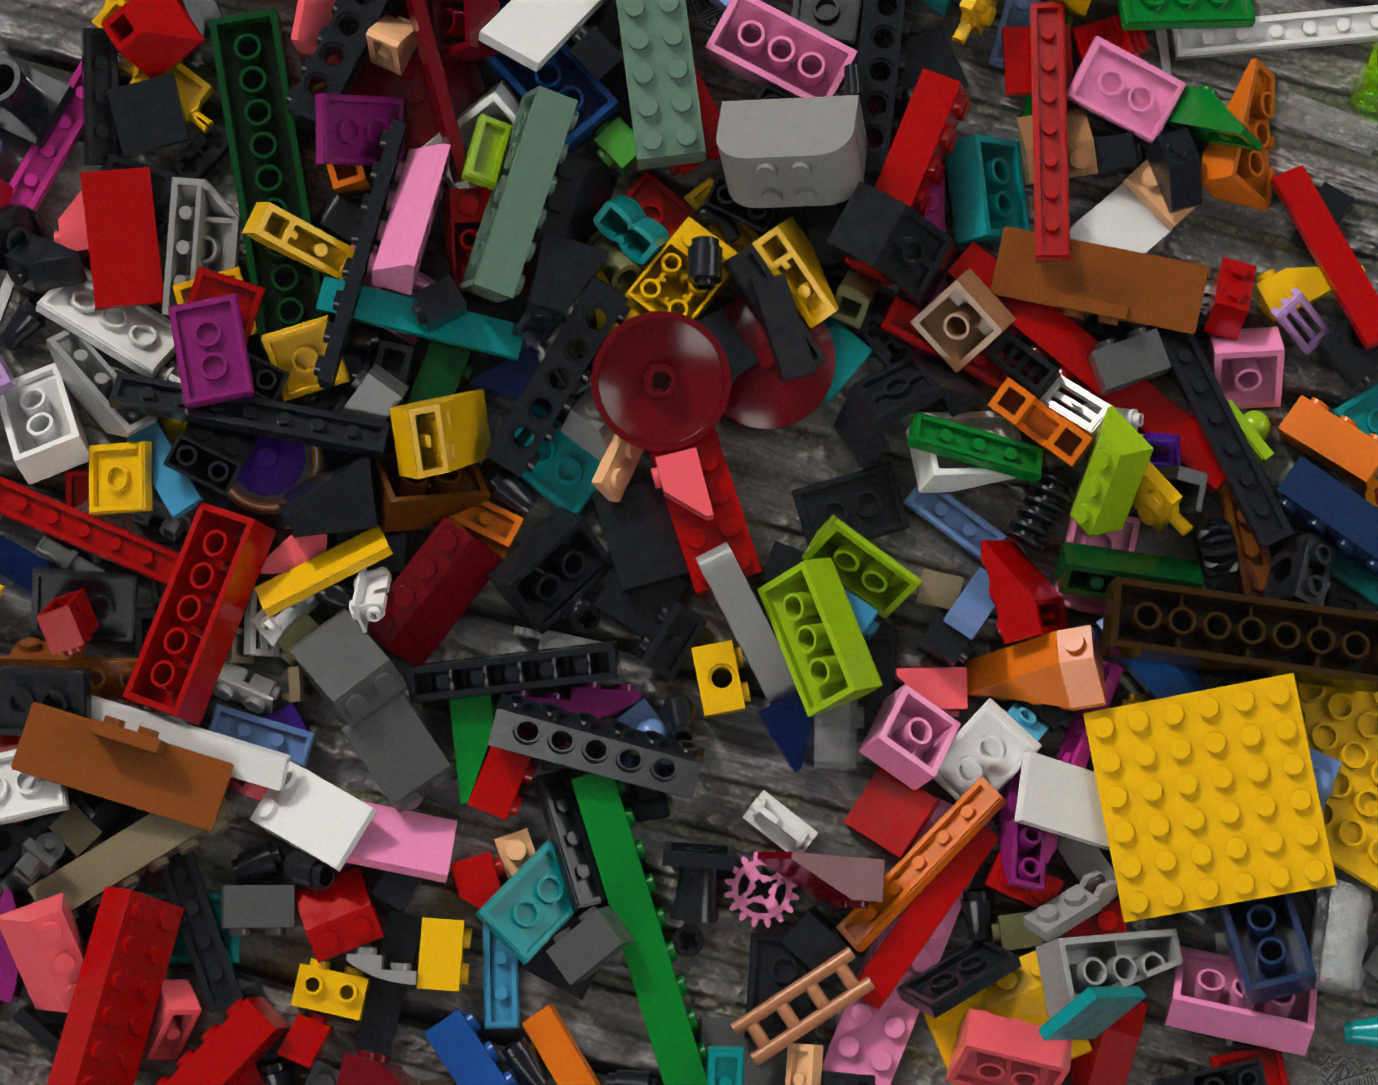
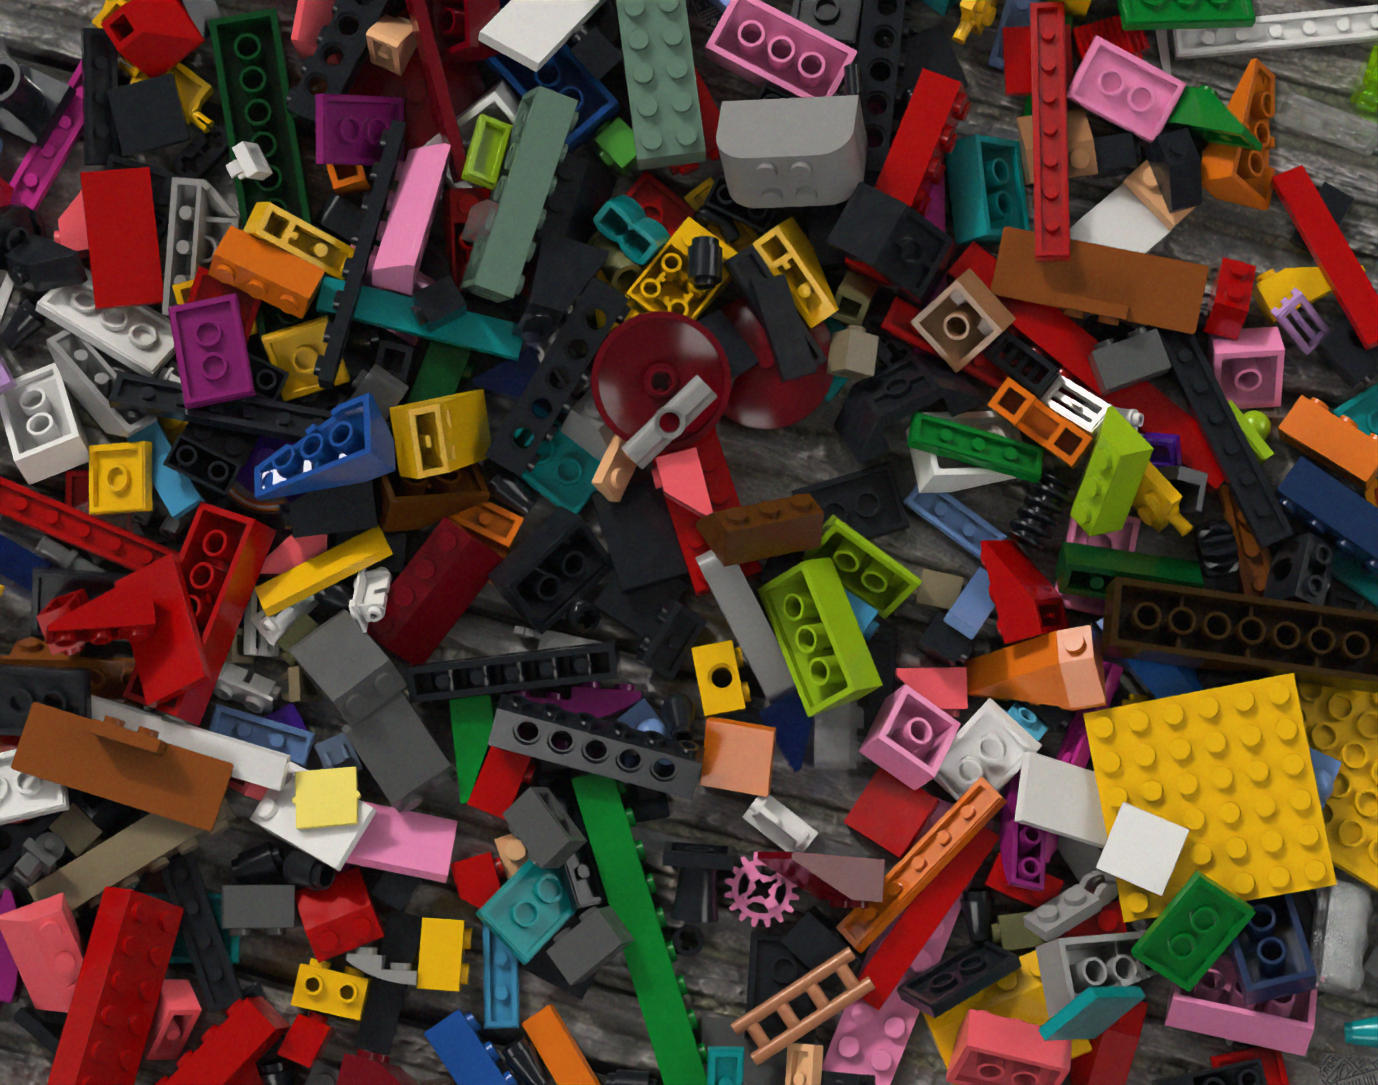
(115, 615): none -> red slope
(174, 655): none -> red tile
(249, 162): none -> white tile
(266, 272): none -> orange brick
(326, 798): none -> light yellow piece
(339, 452): none -> blue wedge
(339, 753): none -> sand blue brick
(480, 221): none -> clear tile
(543, 828): none -> dark grey brick
(652, 438): none -> light grey piece
(738, 756): none -> orange tile
(763, 529): none -> reddish brown slope
(852, 353): none -> dark tan brick
(1142, 848): none -> white tile
(1193, 931): none -> green plate

